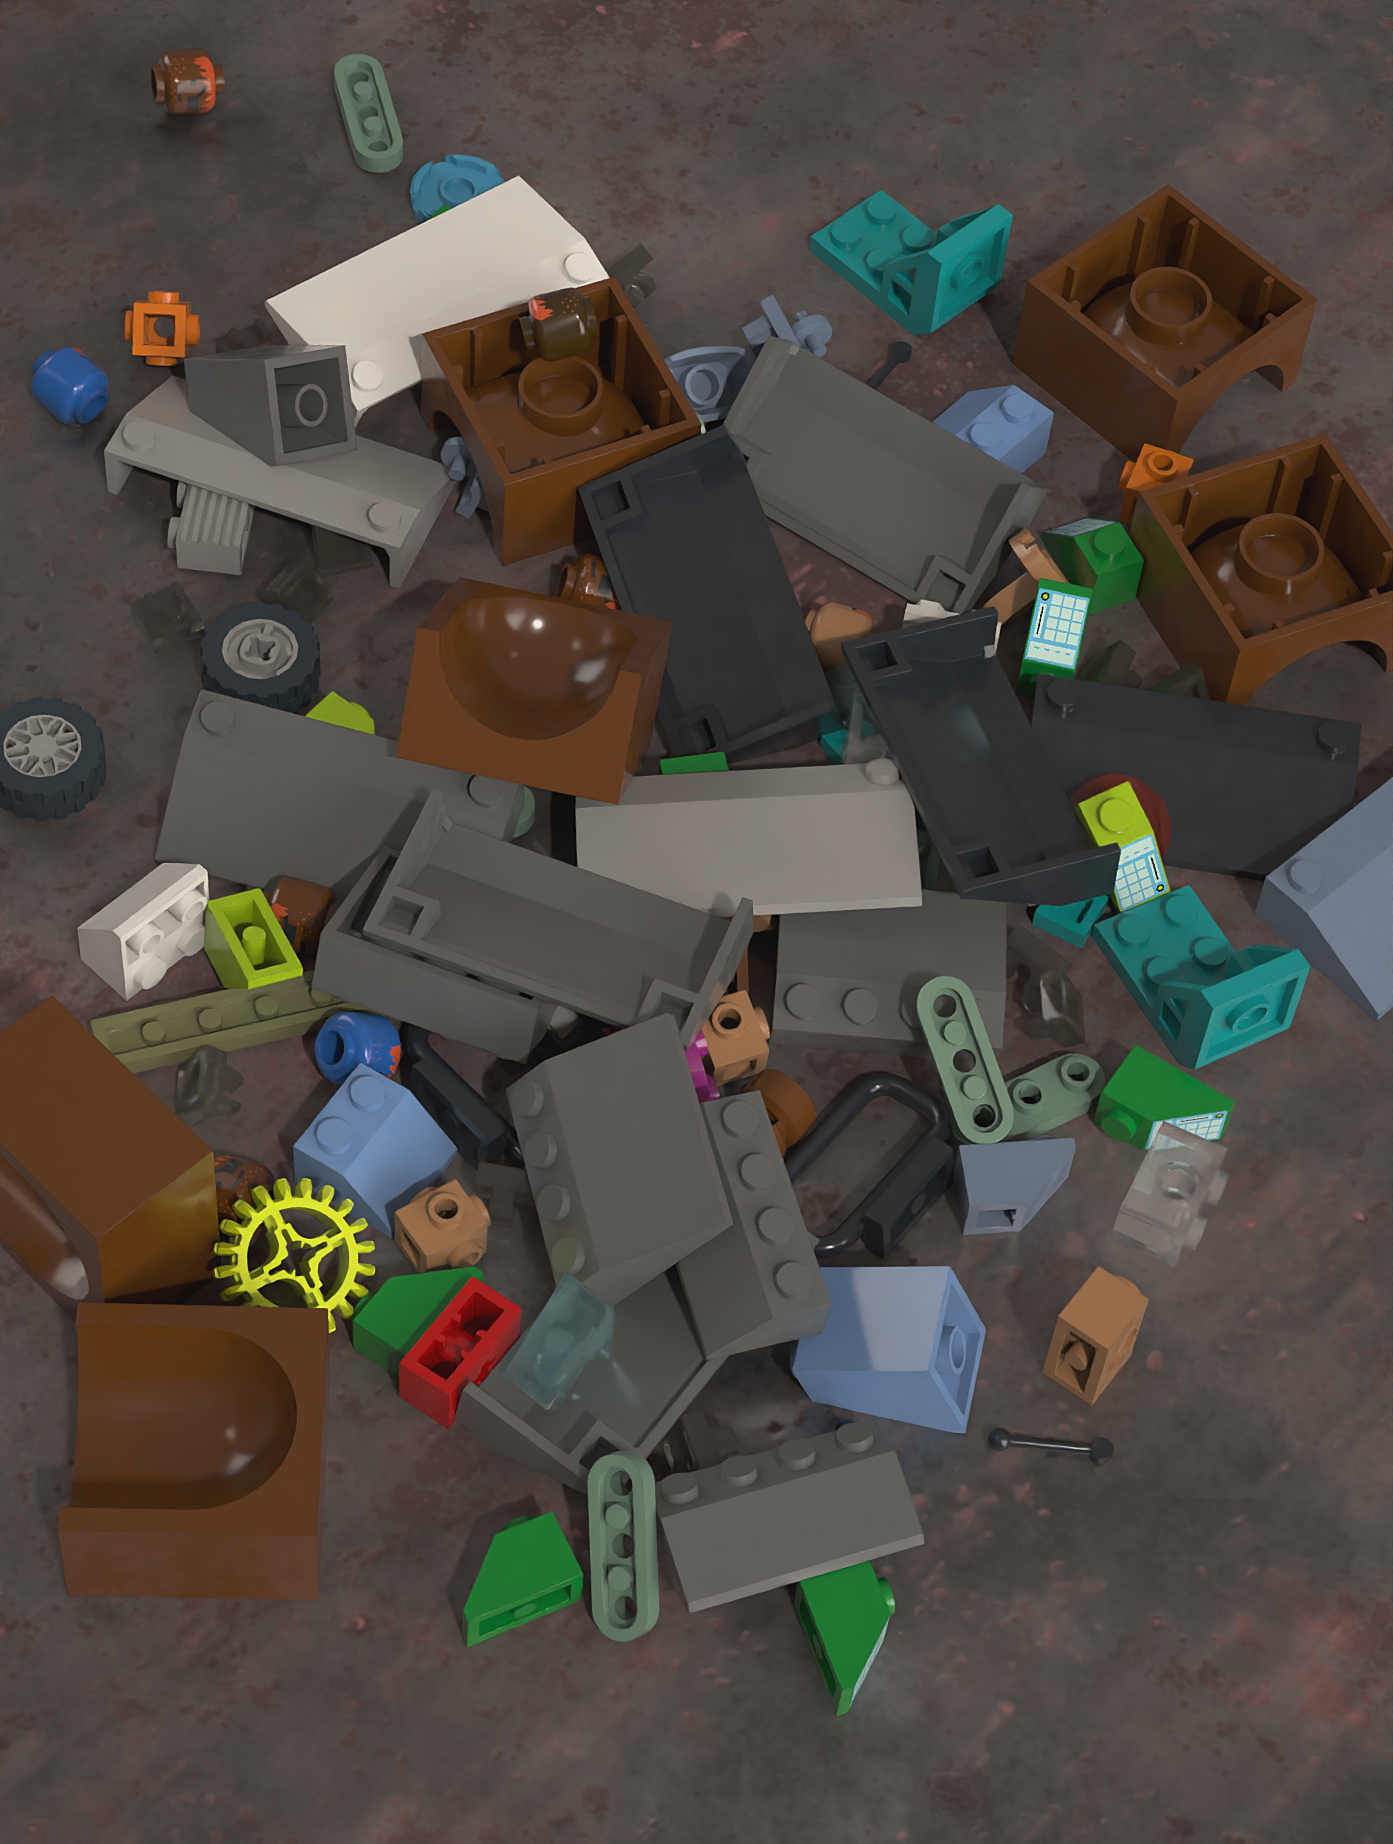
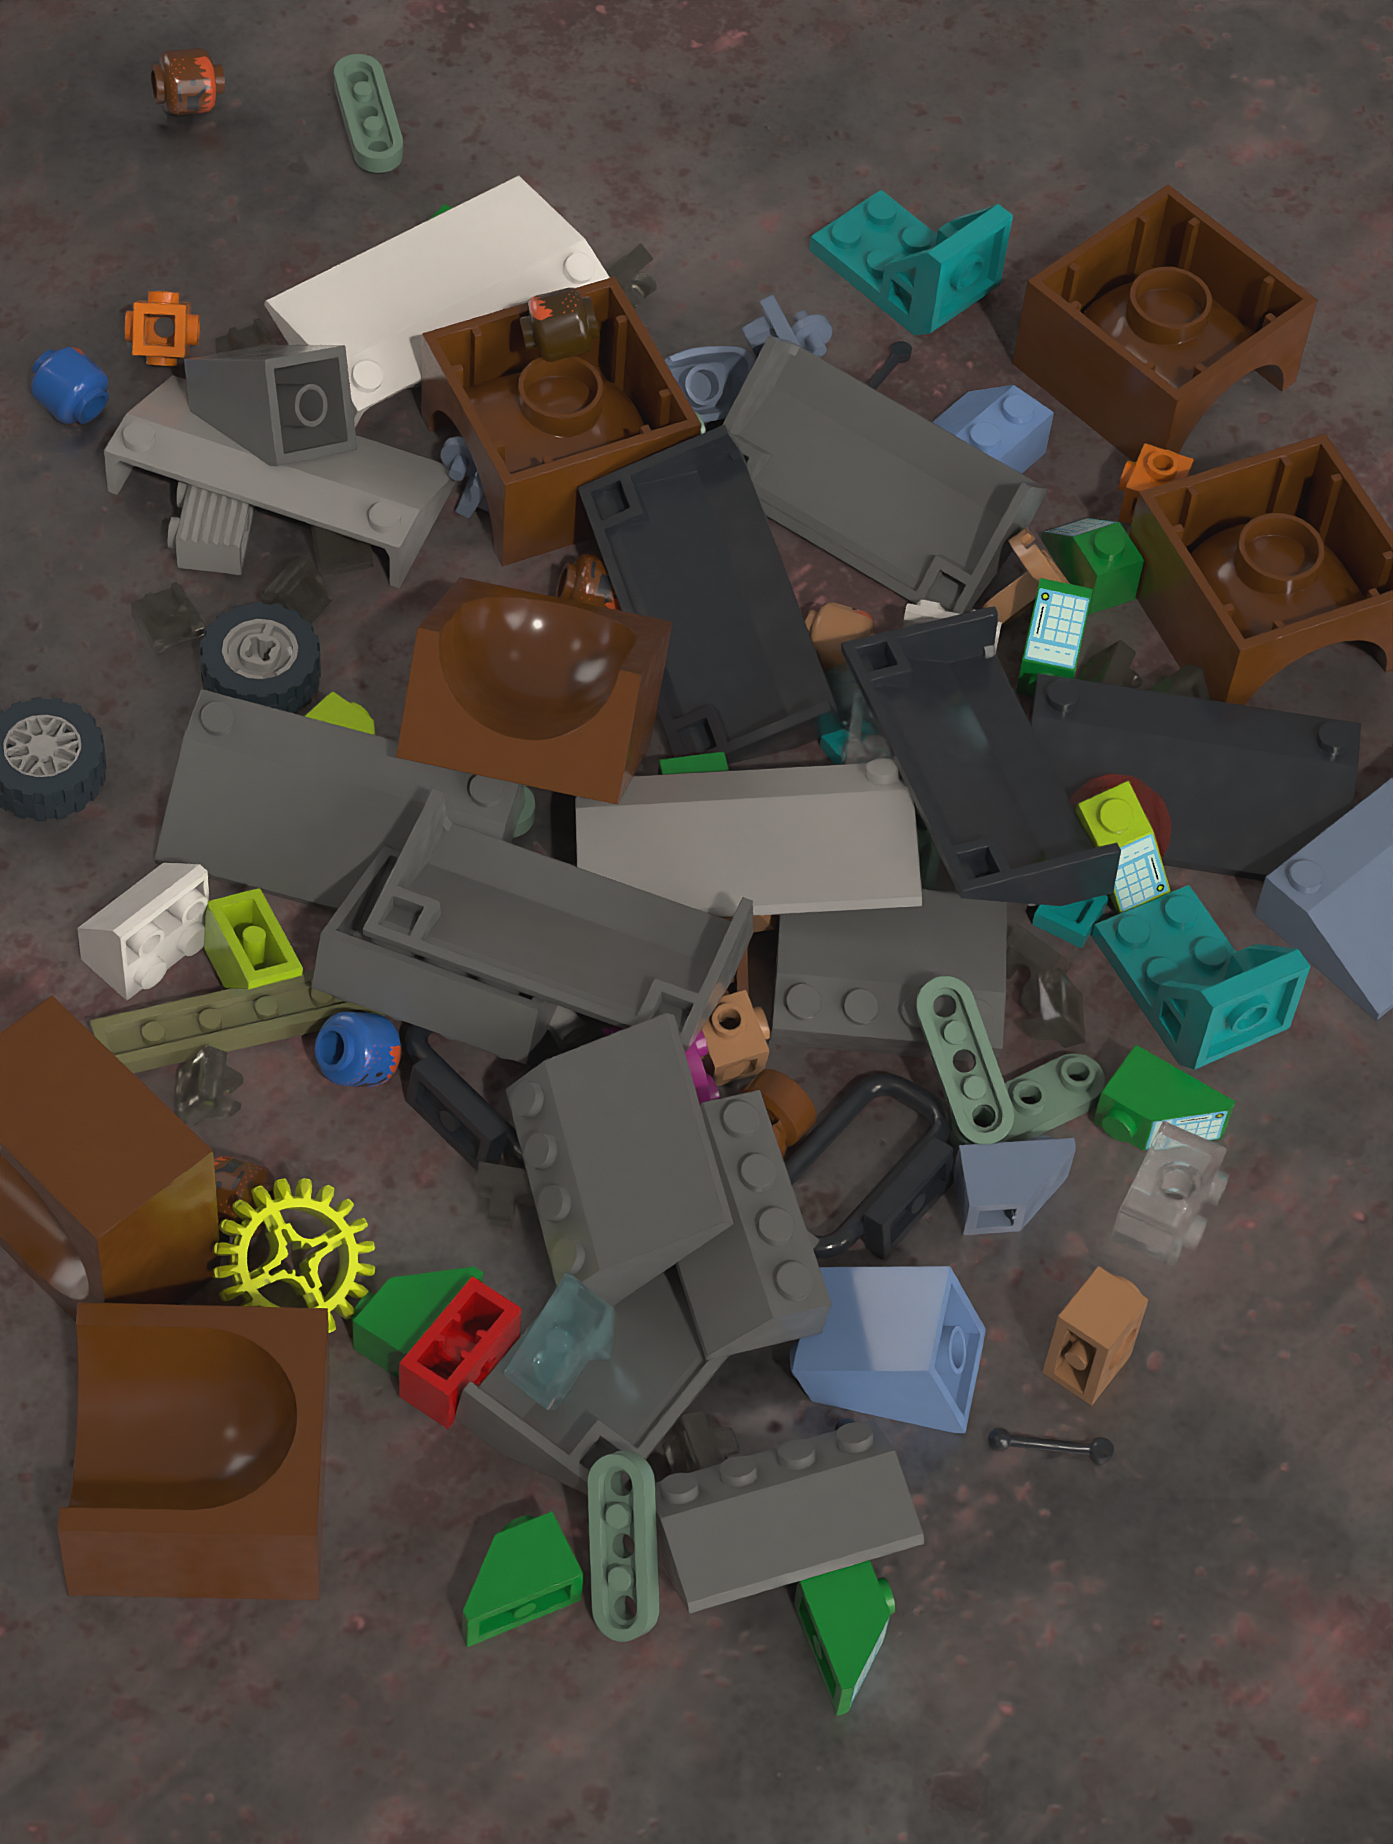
(302, 911): reddish brown head -> none
(373, 1148): medium blue slope -> none
(442, 1229): medium nougat brick -> none
(450, 183): dark azure tile -> none

